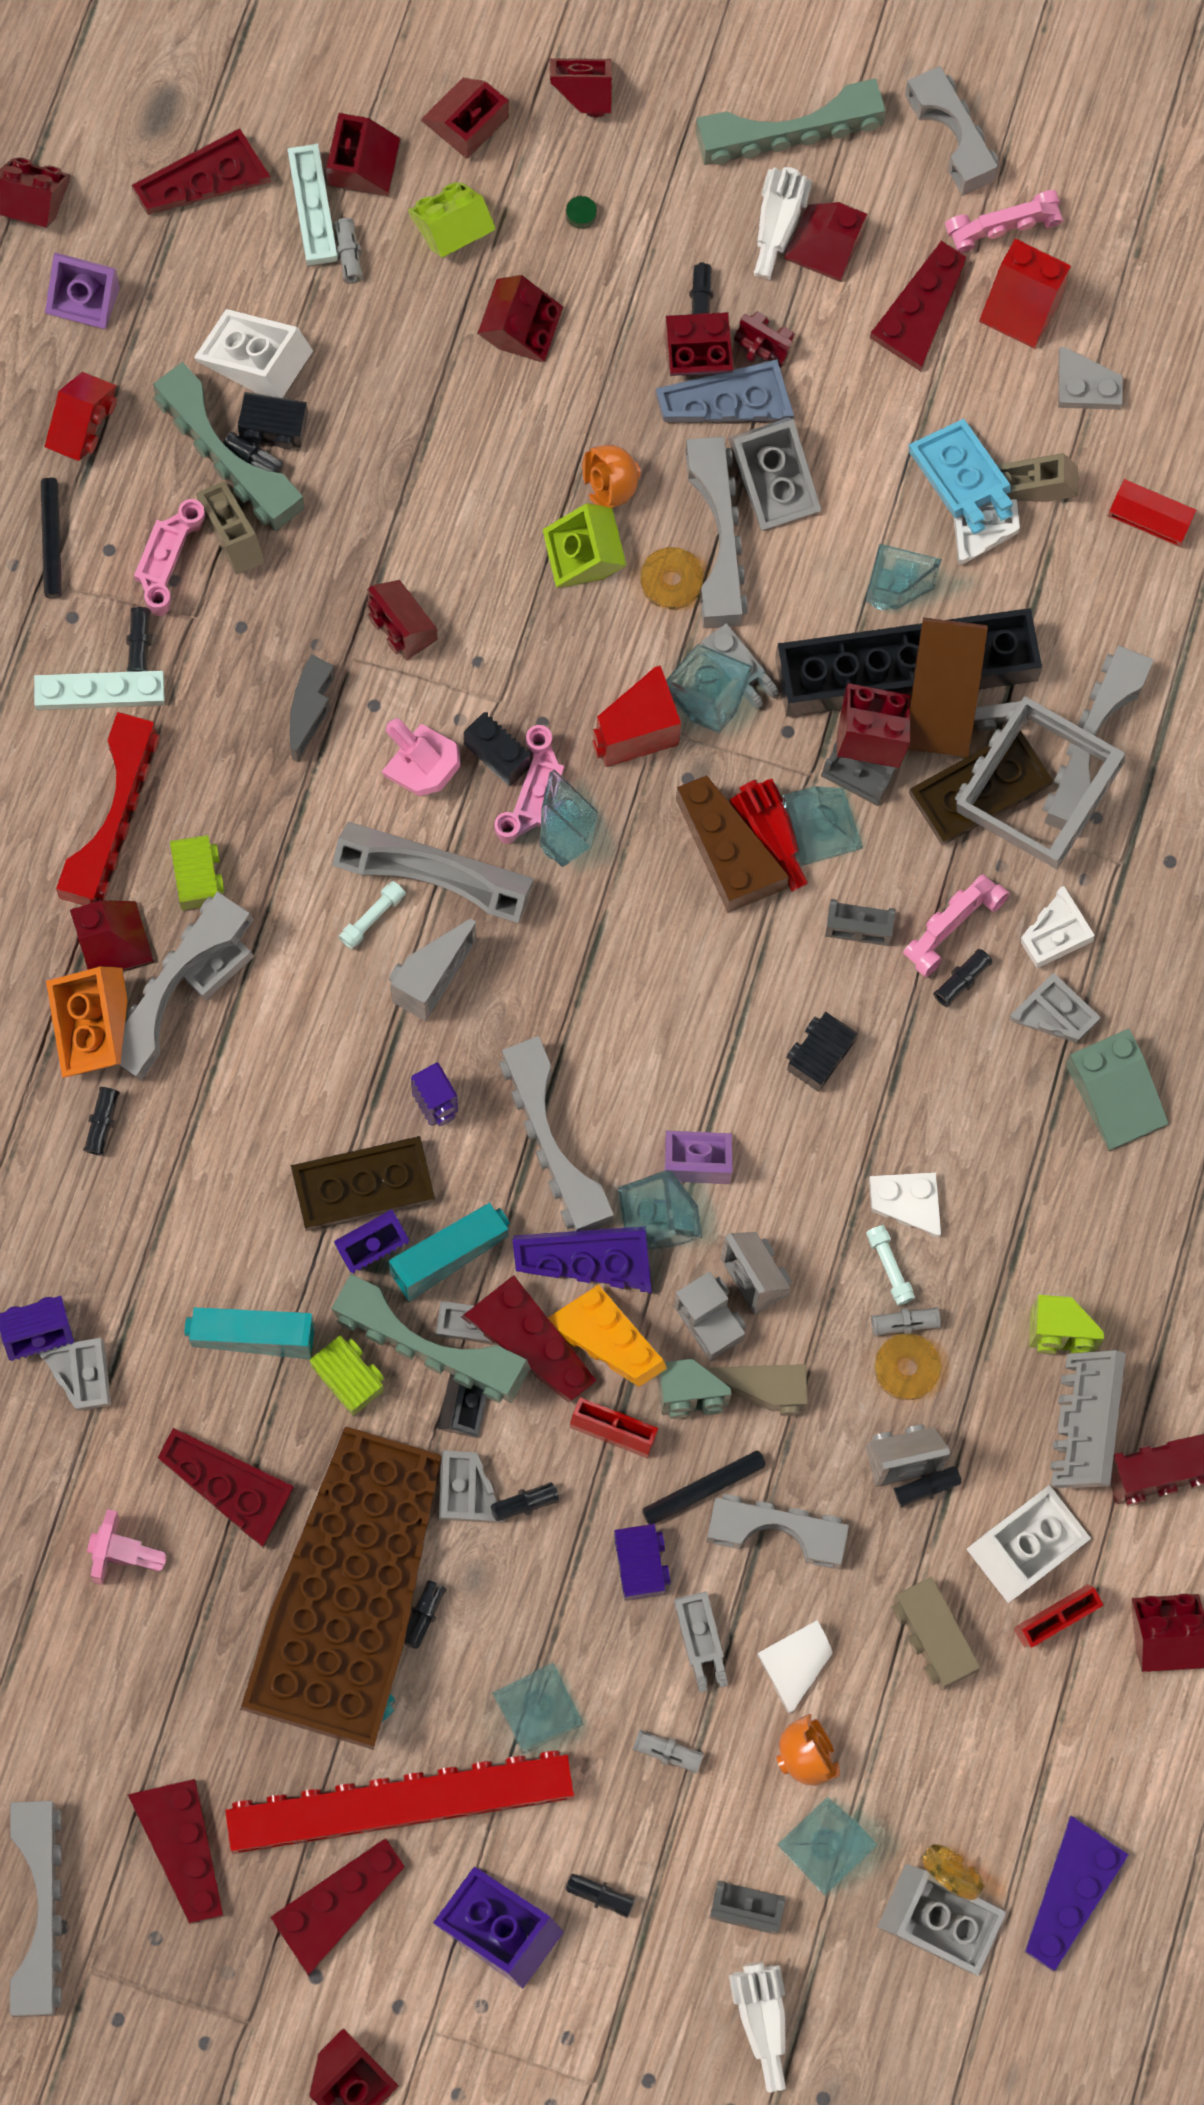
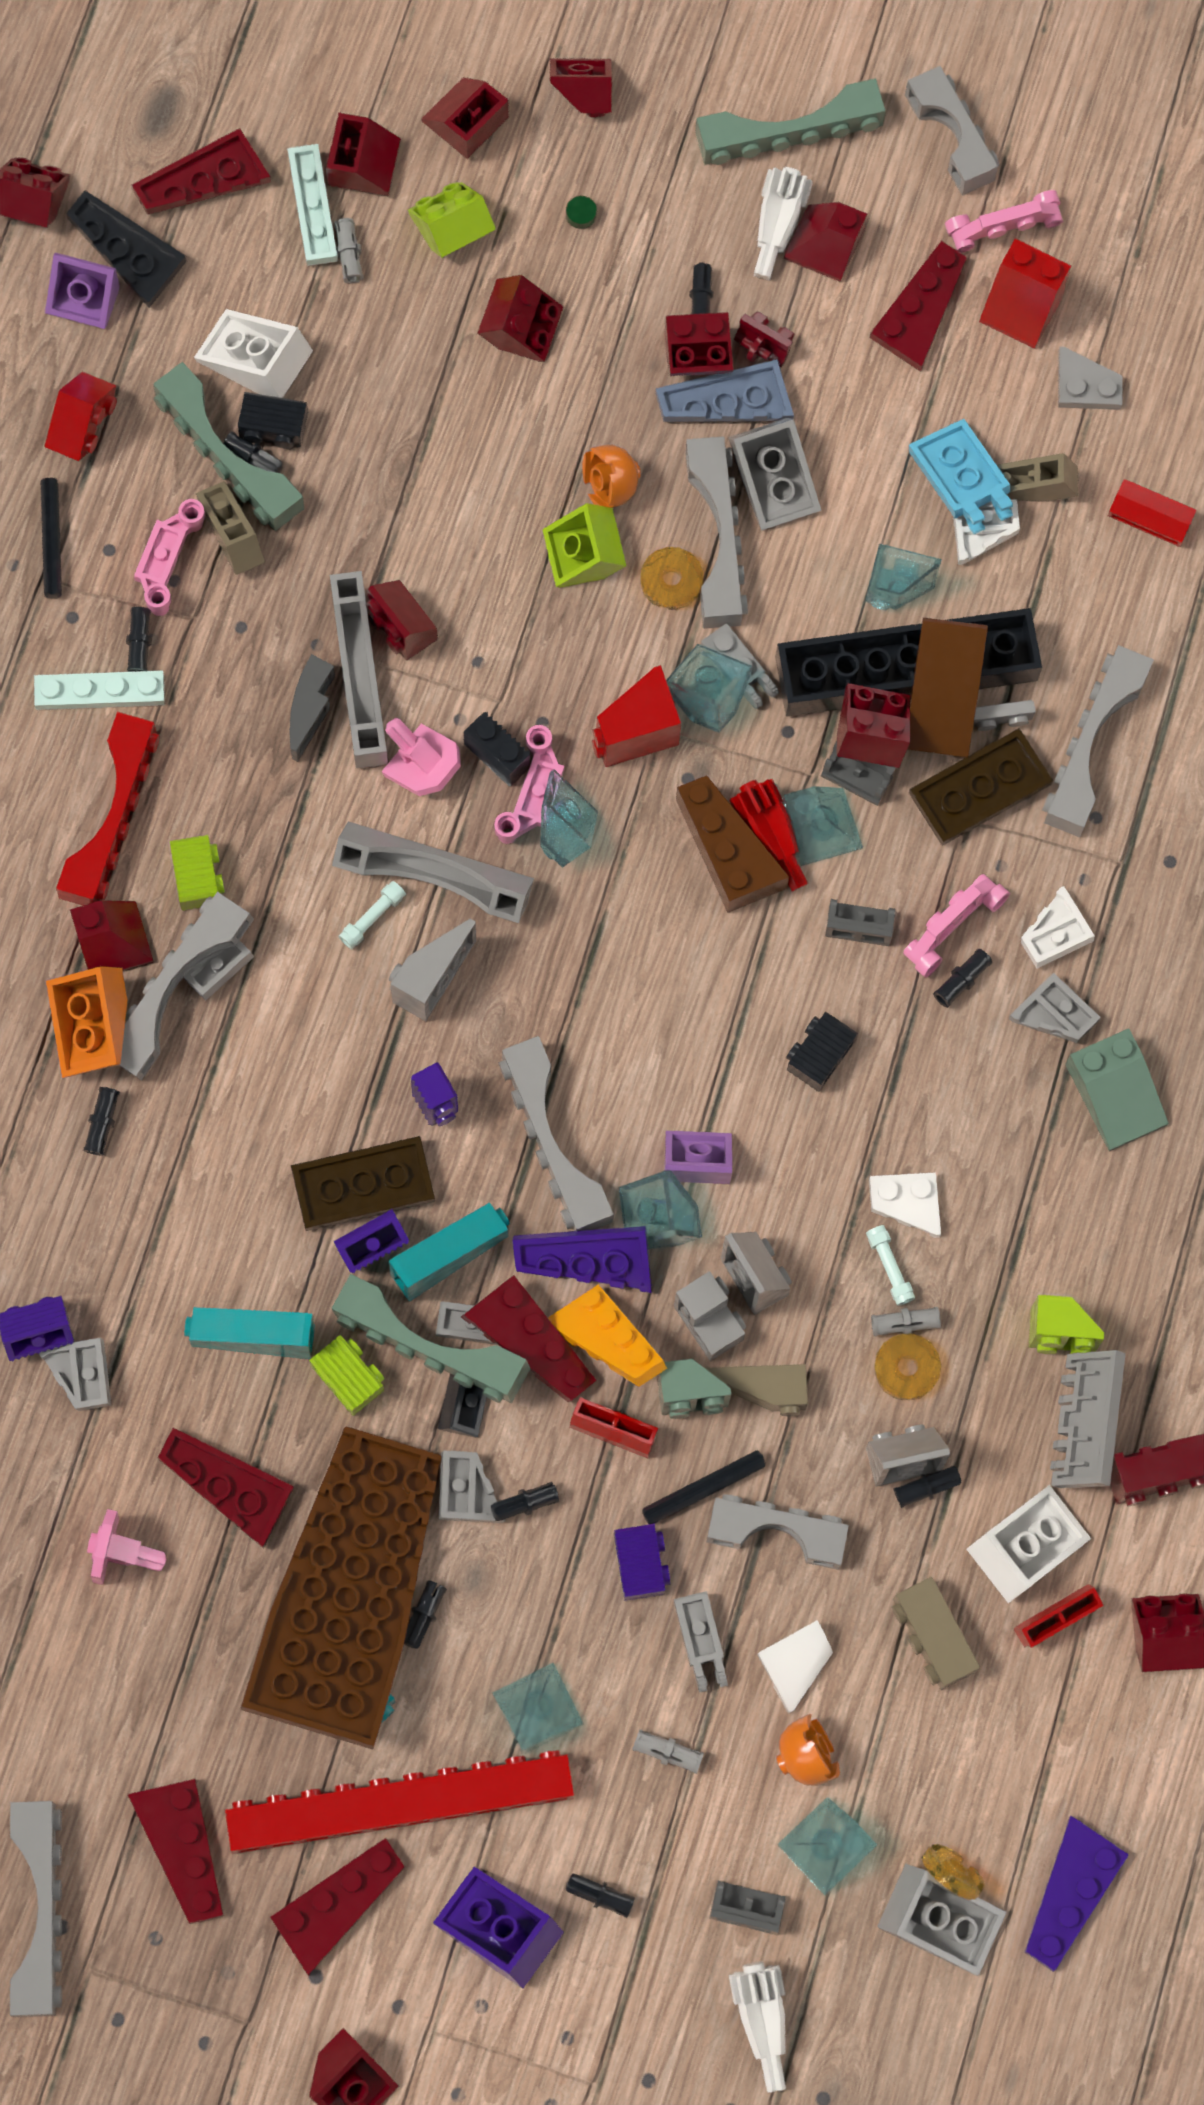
(137, 255): none -> black wing
(358, 669): none -> light grey arch
(1000, 743): light grey window -> none

